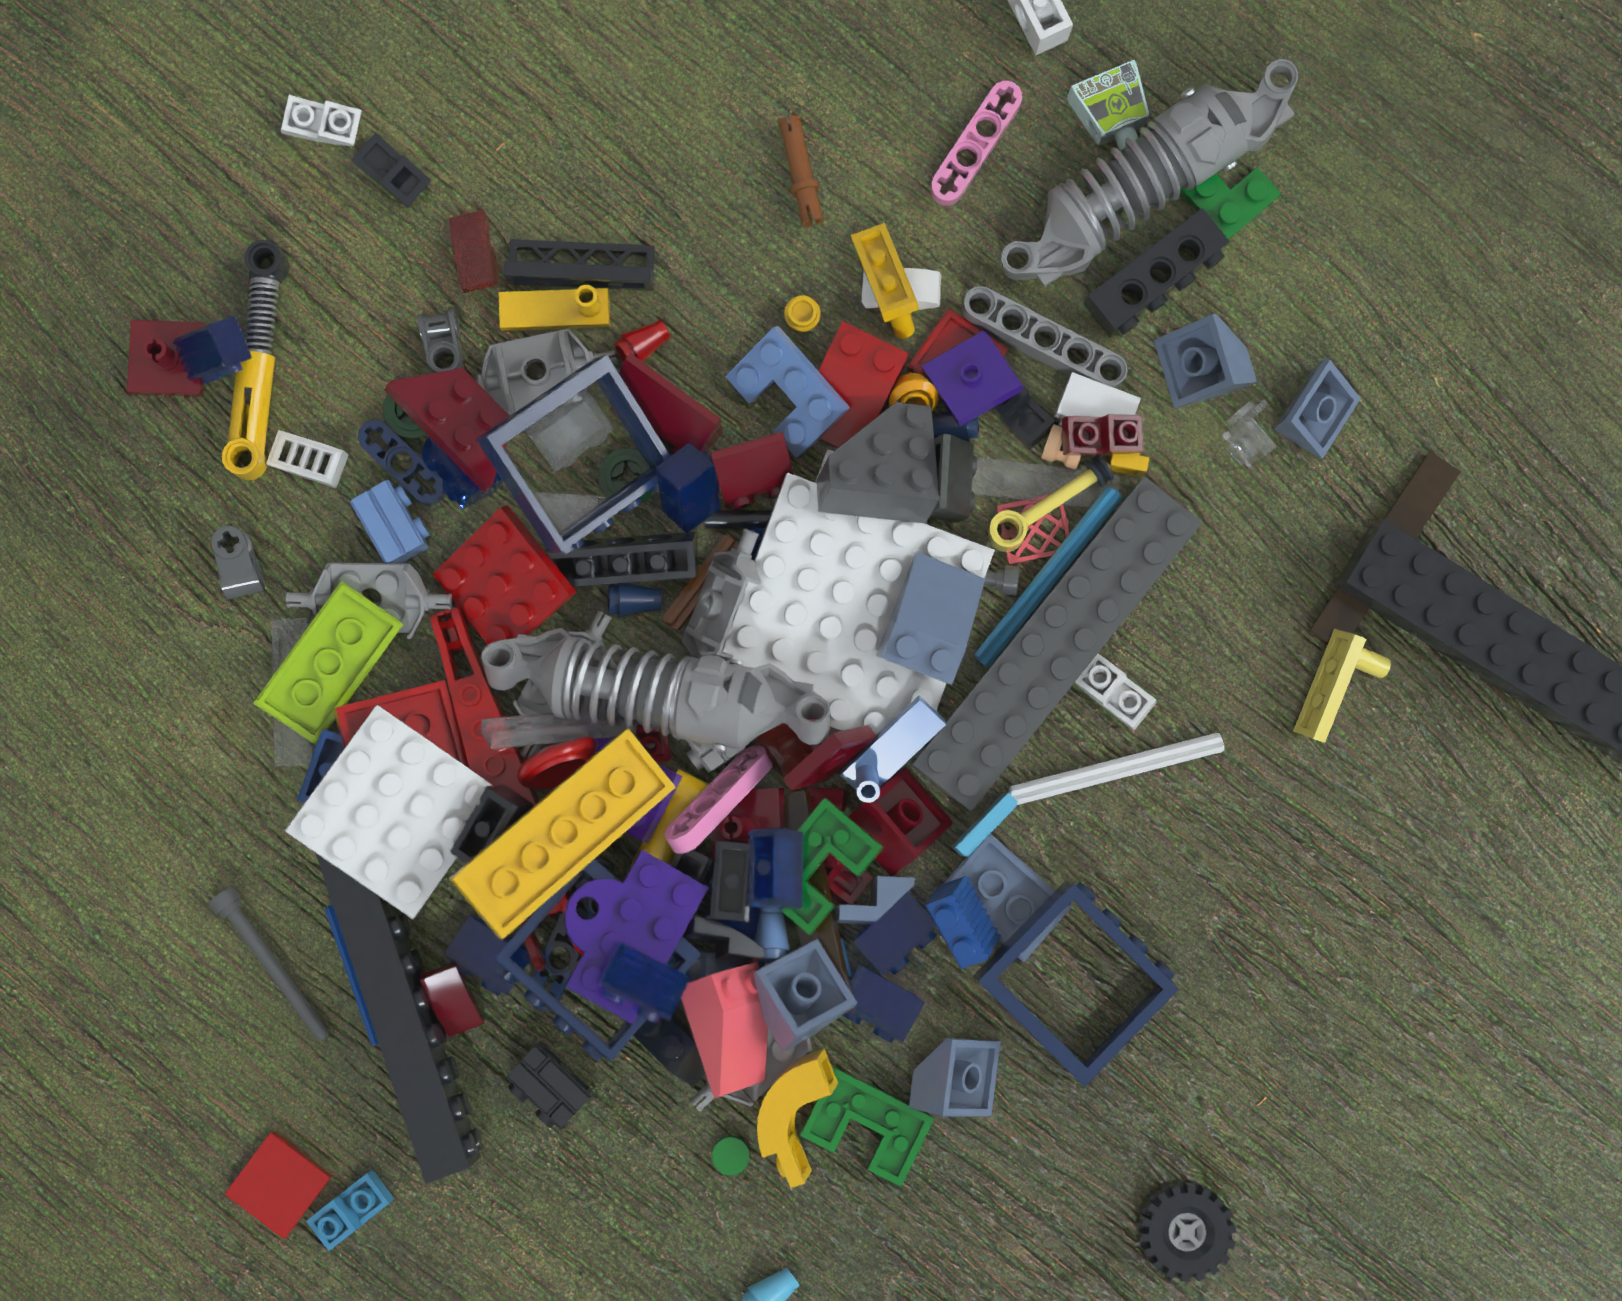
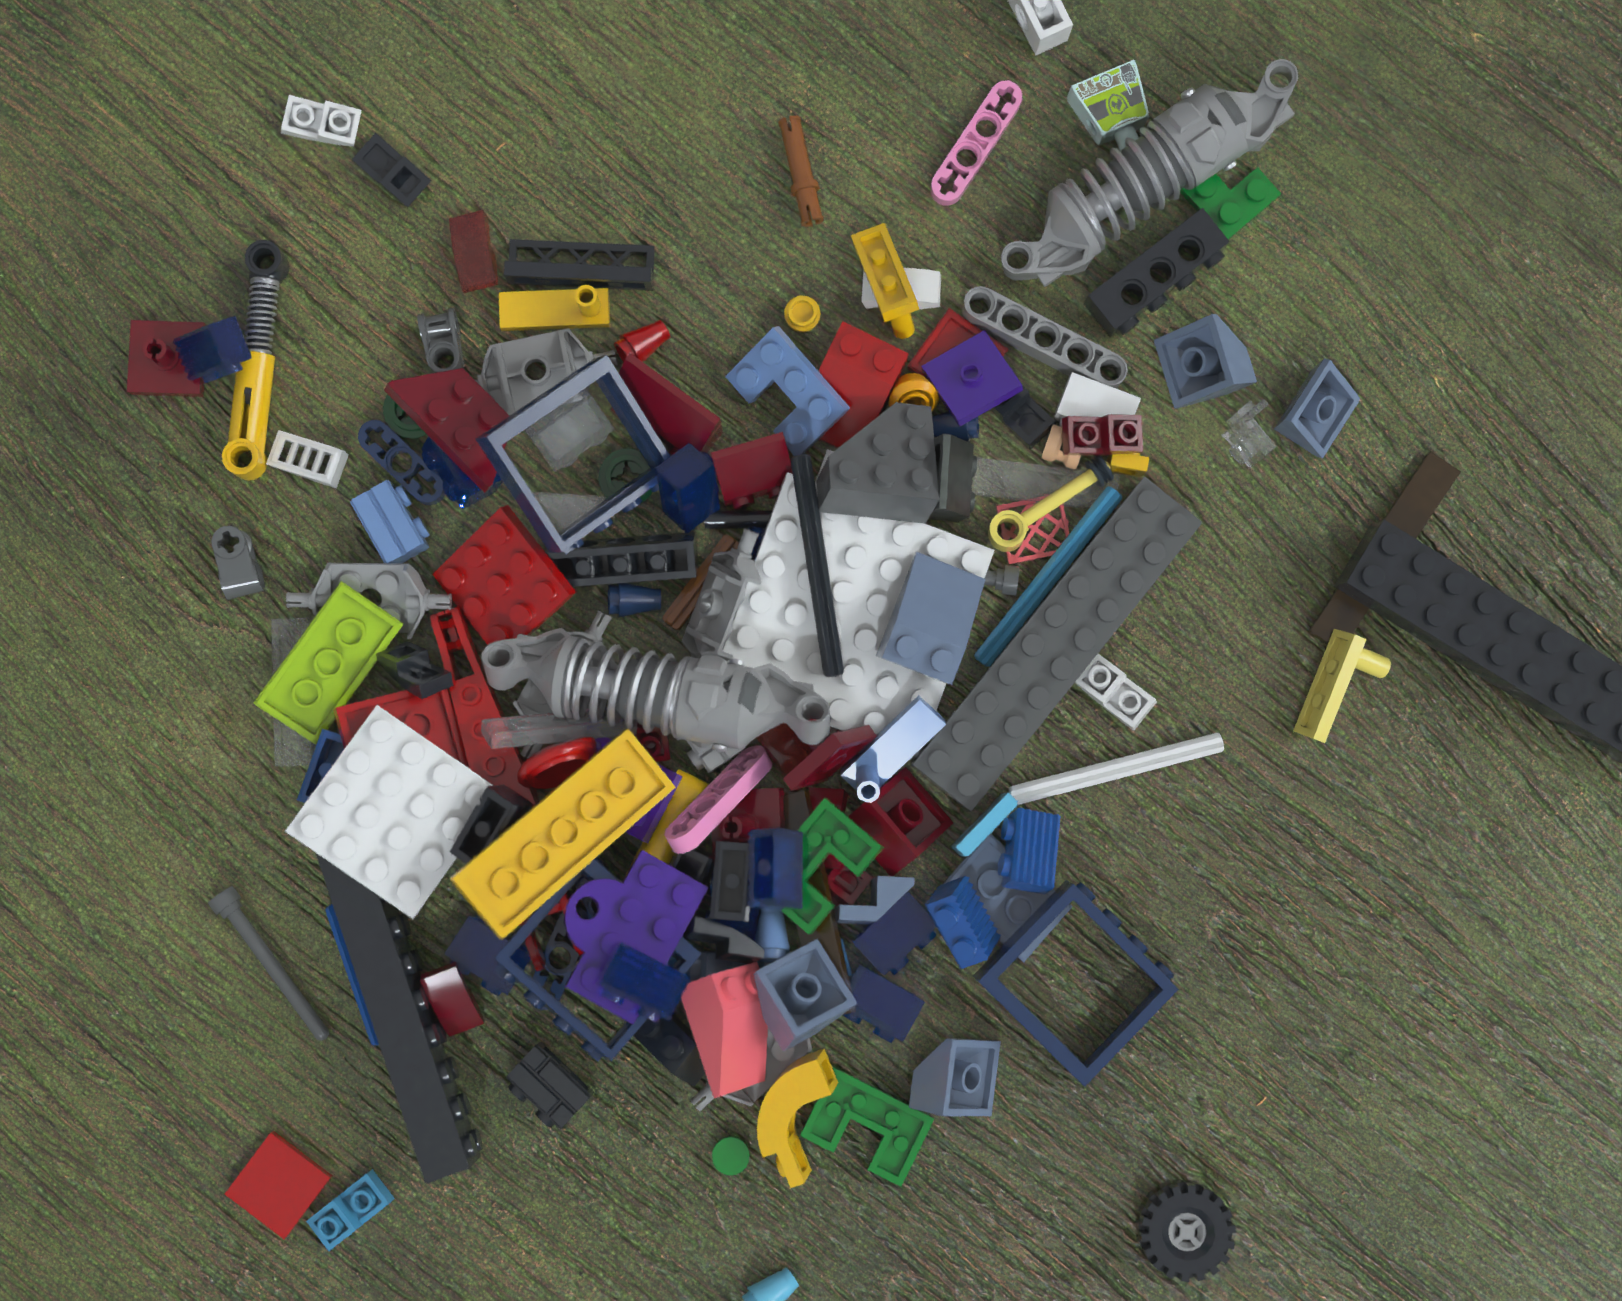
(413, 671): none -> black slope
(817, 565): none -> black axle
(1029, 851): none -> blue brick

